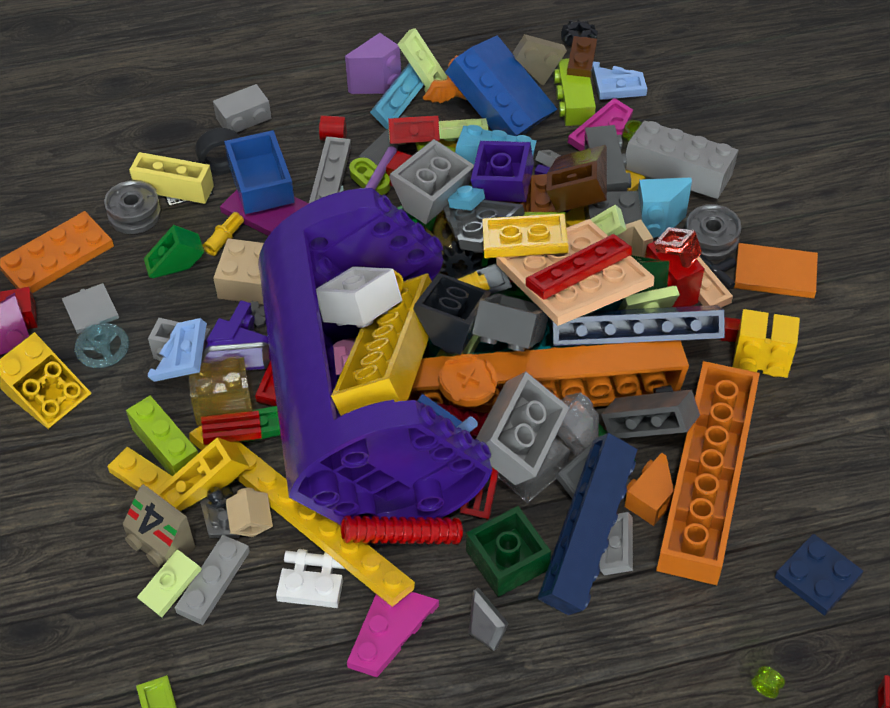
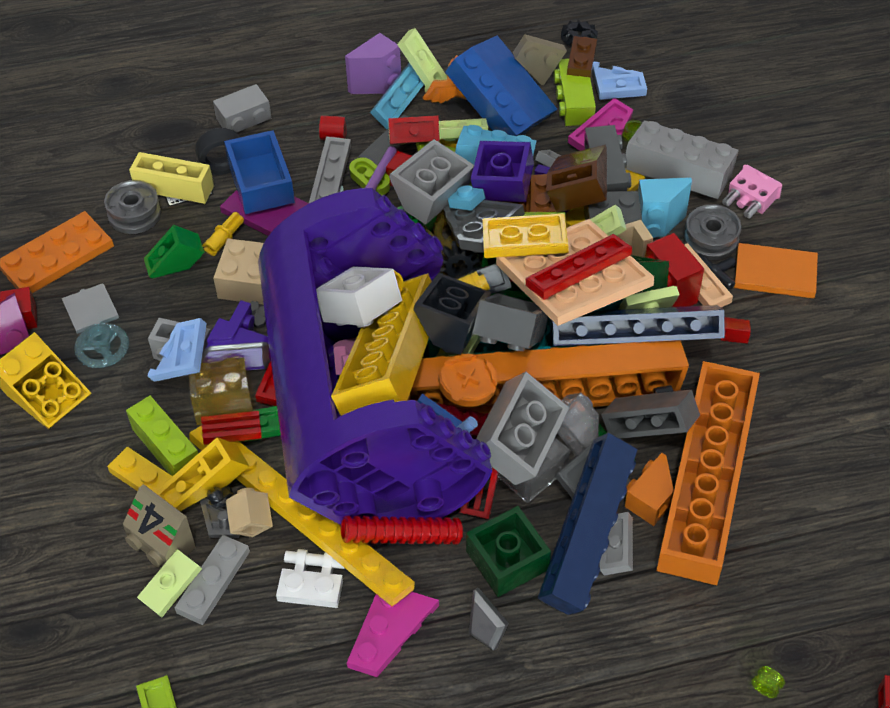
(681, 243): clear red bracket -> none
(753, 190): none -> bright pink piece
(757, 352): yellow piece -> none
(819, 574): dark blue plate -> none

